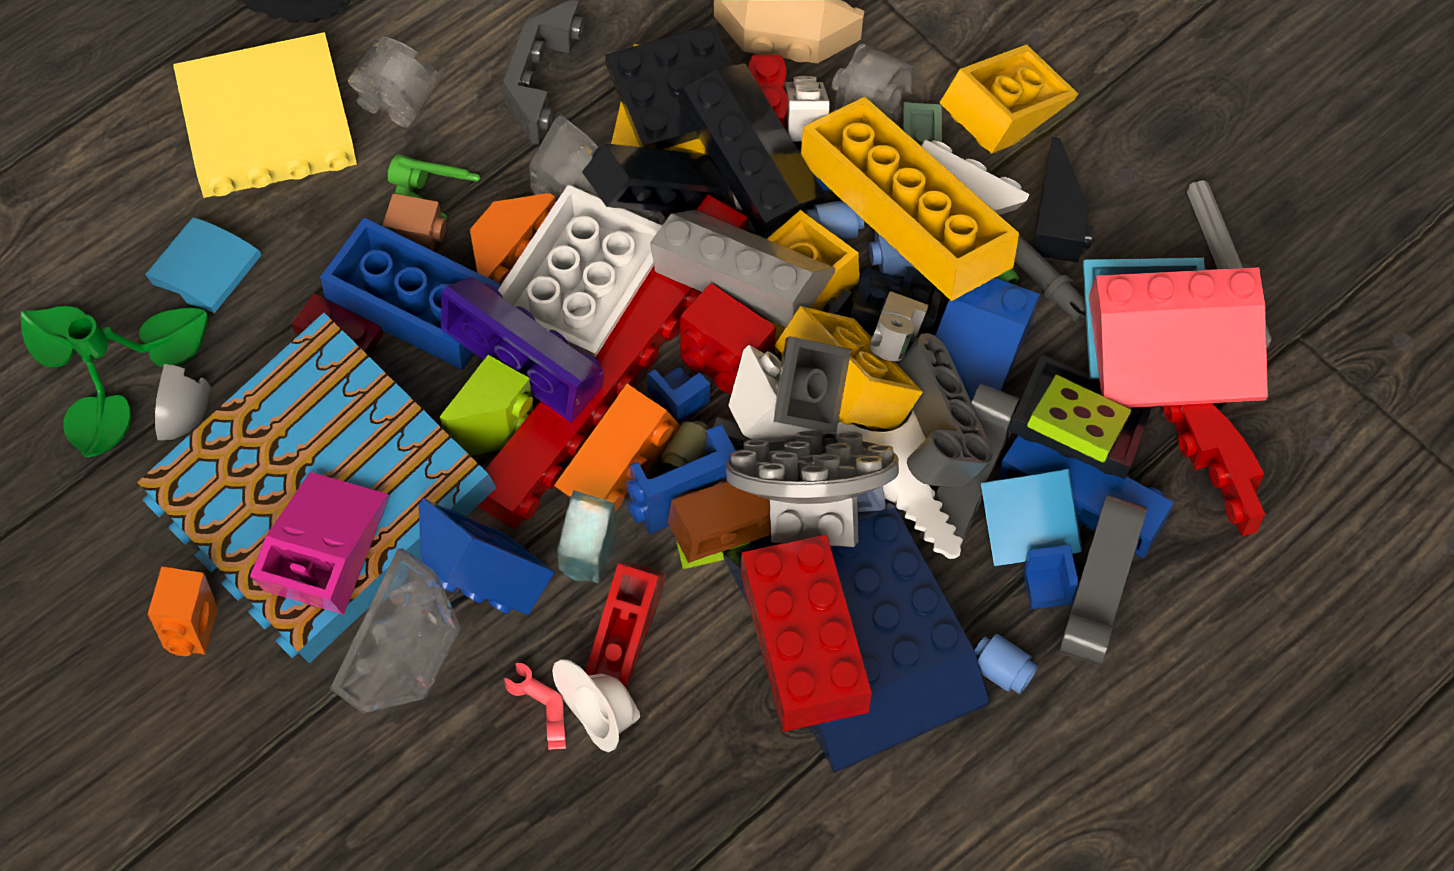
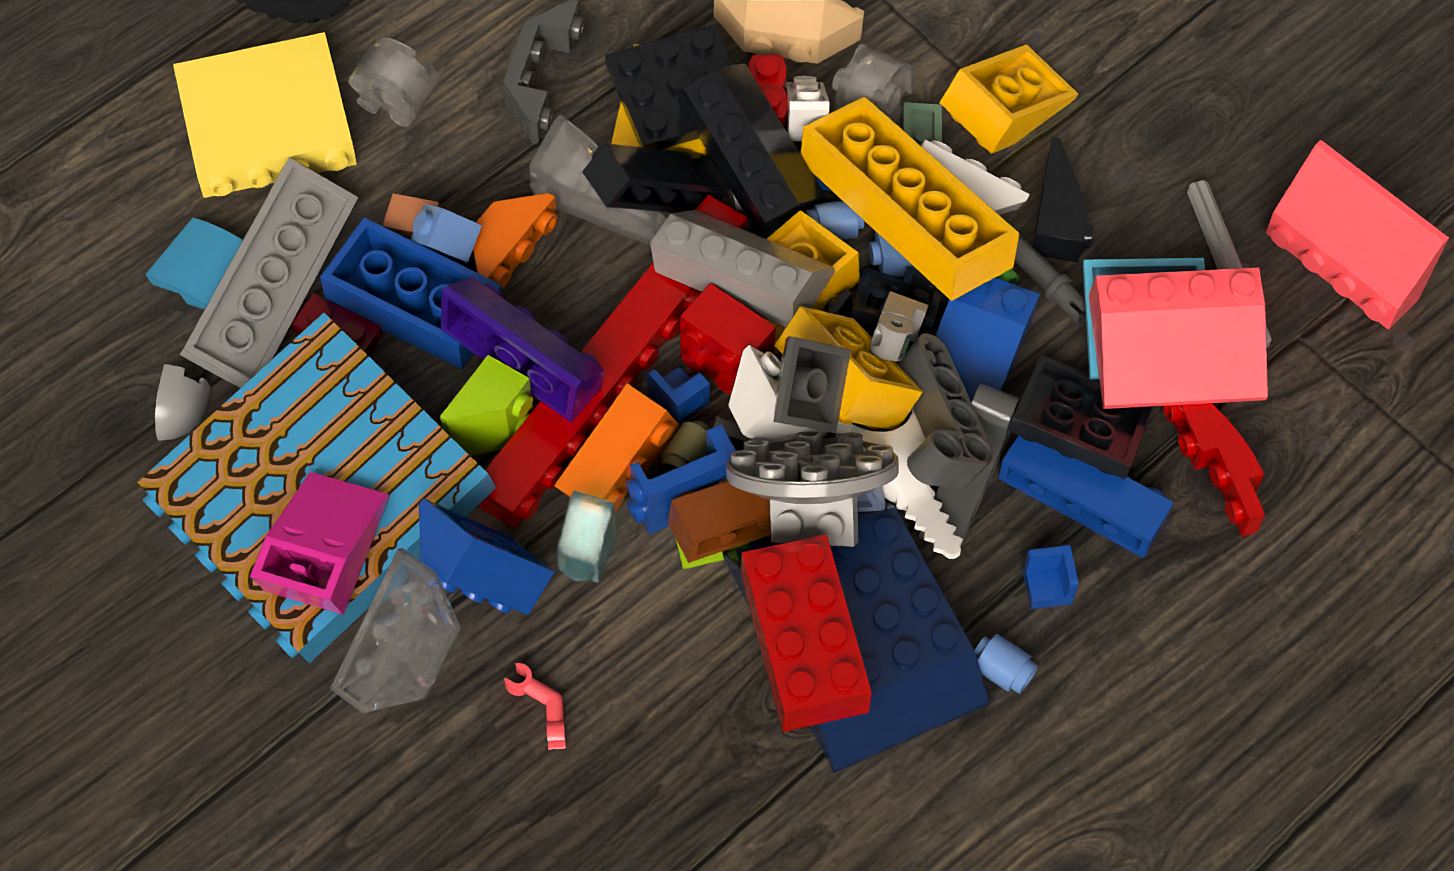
(56, 332): green plant -> none
(183, 611): orange brick -> none
(269, 275): none -> light grey plate
(413, 173): bright green plant -> none
(445, 232): none -> medium blue brick
(582, 268): white slope -> none
(597, 702): white piece -> none
(625, 621): red slope -> none
(1030, 514): slope -> none
(1079, 418): lime tile -> none
(1103, 580): dark grey beam -> none
(1356, 236): none -> coral slope

